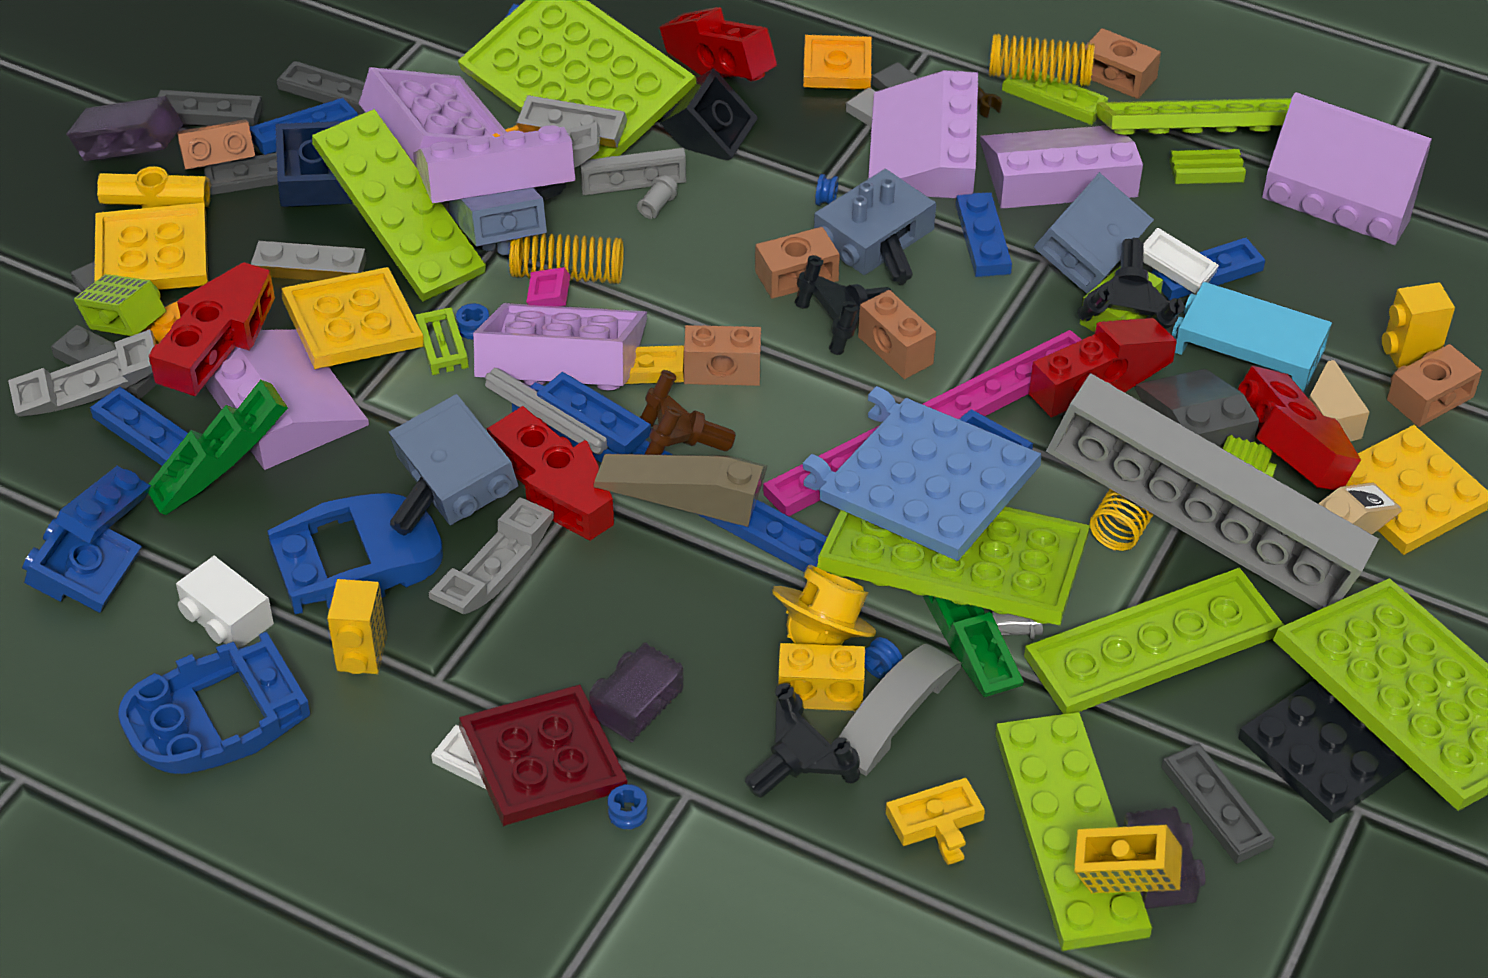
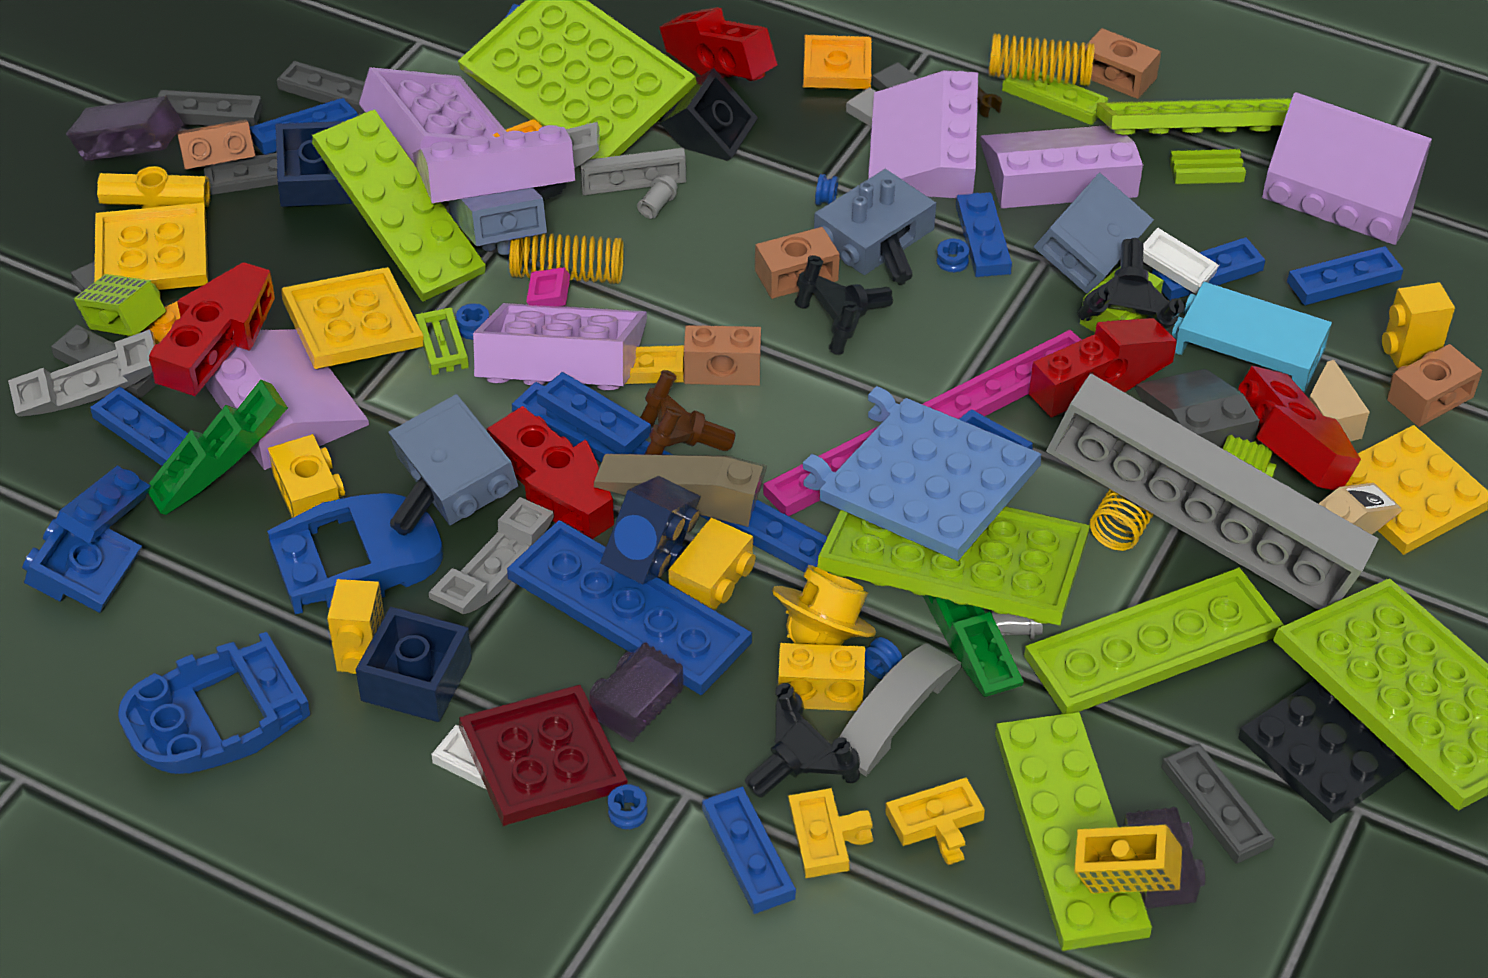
(224, 603): white brick -> none
(304, 474): none -> yellow brick
(308, 260): light grey plate -> none
(414, 664): none -> dark blue brick
(523, 395): light grey axle -> none
(543, 112): light grey plate -> none
(568, 574): none -> blue plate
(651, 529): none -> dark blue brick
(713, 563): none -> yellow brick
(748, 850): none -> blue plate
(823, 833): none -> yellow plate
(896, 334): nougat brick -> none
(956, 247): none -> blue bush
(1345, 275): none -> blue plate

